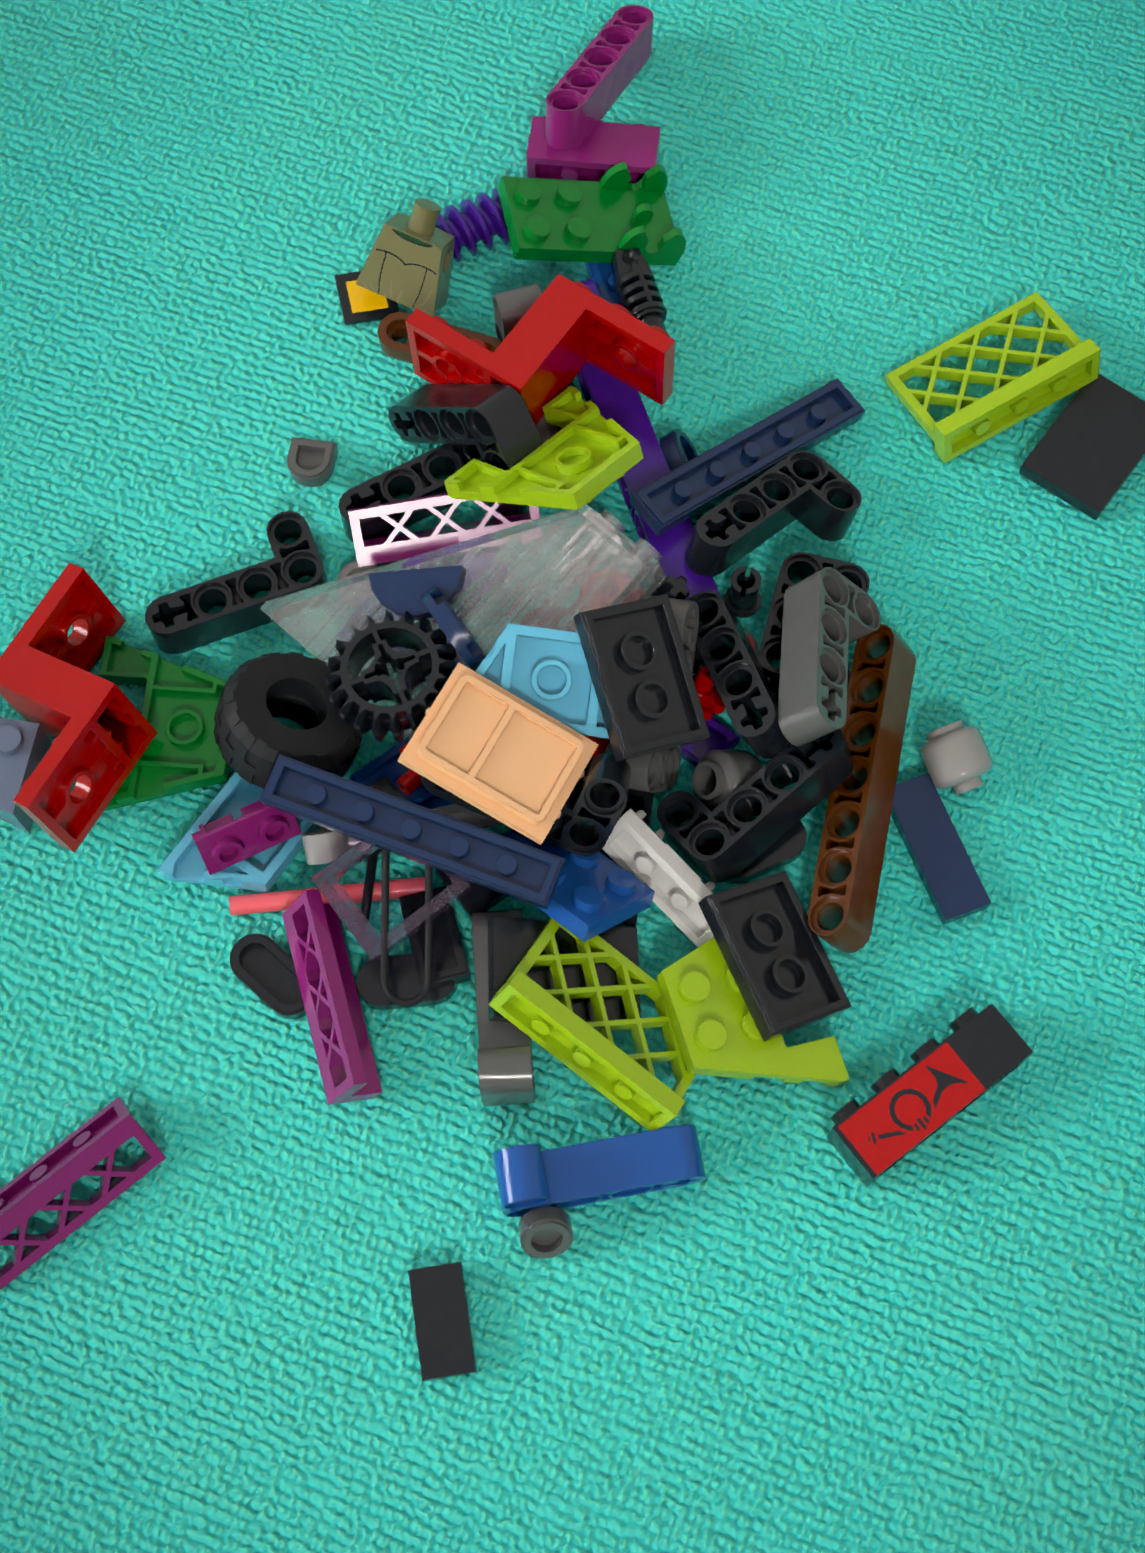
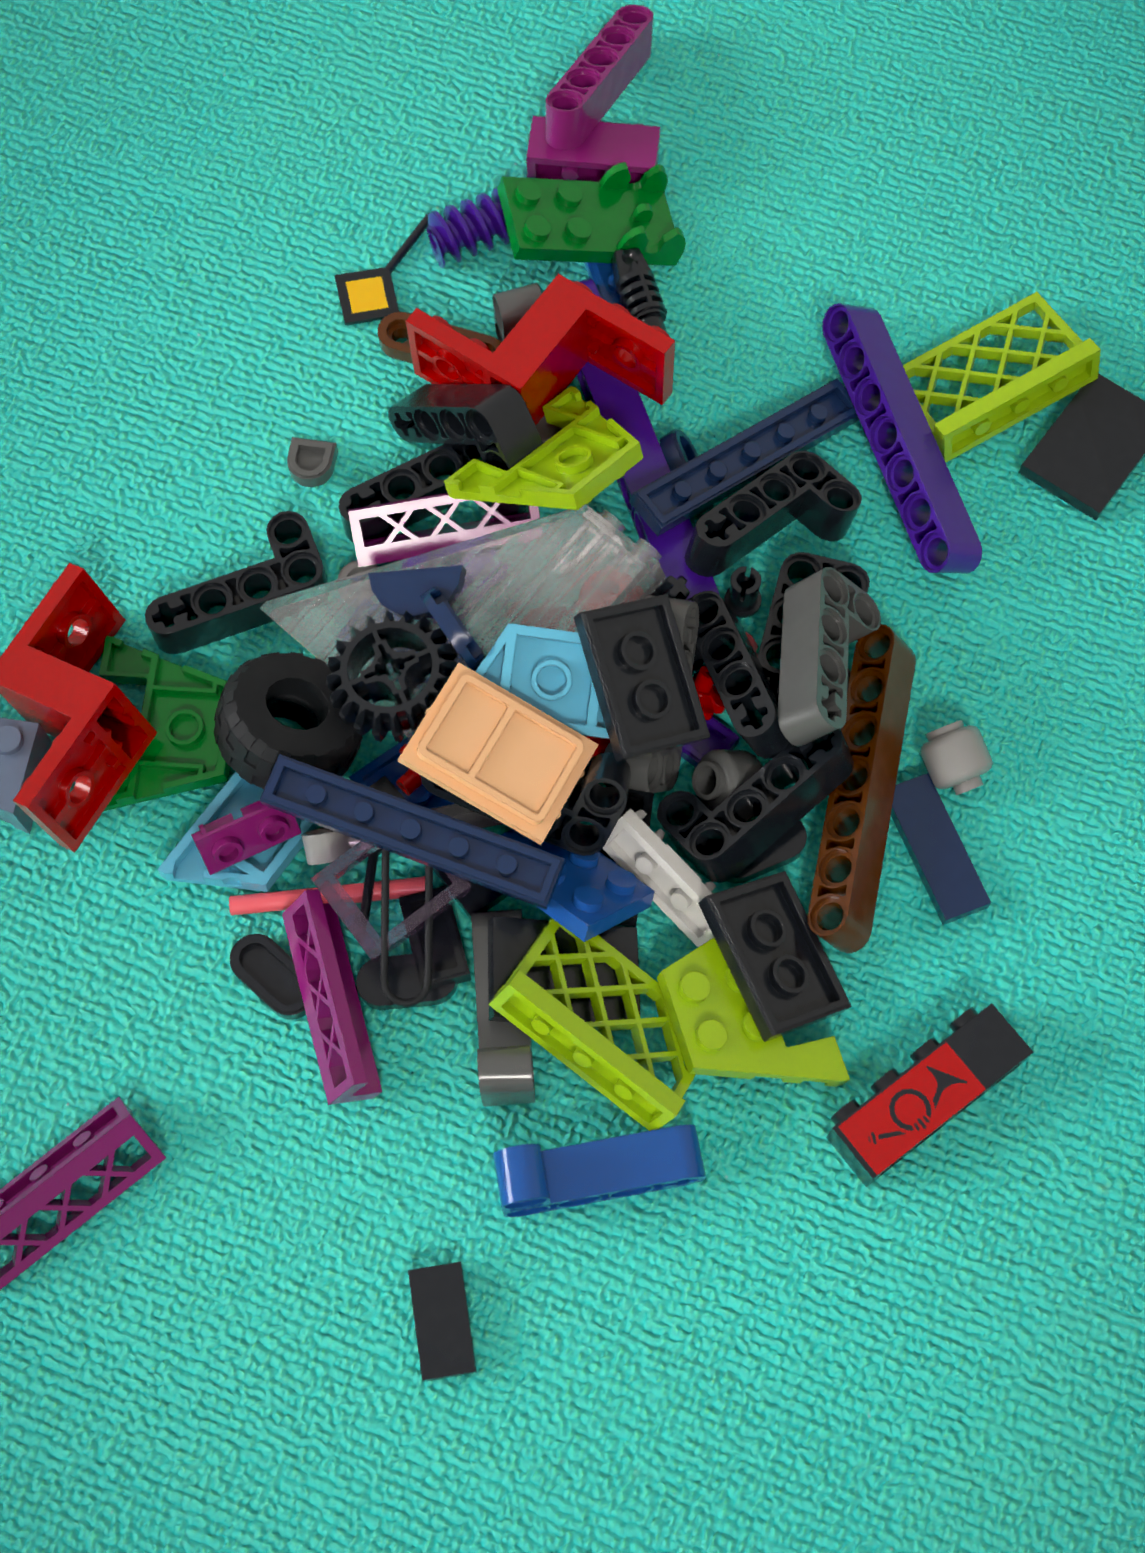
(411, 260): olive torso -> none
(545, 1232): dark grey tile -> none
(901, 440): none -> dark purple beam

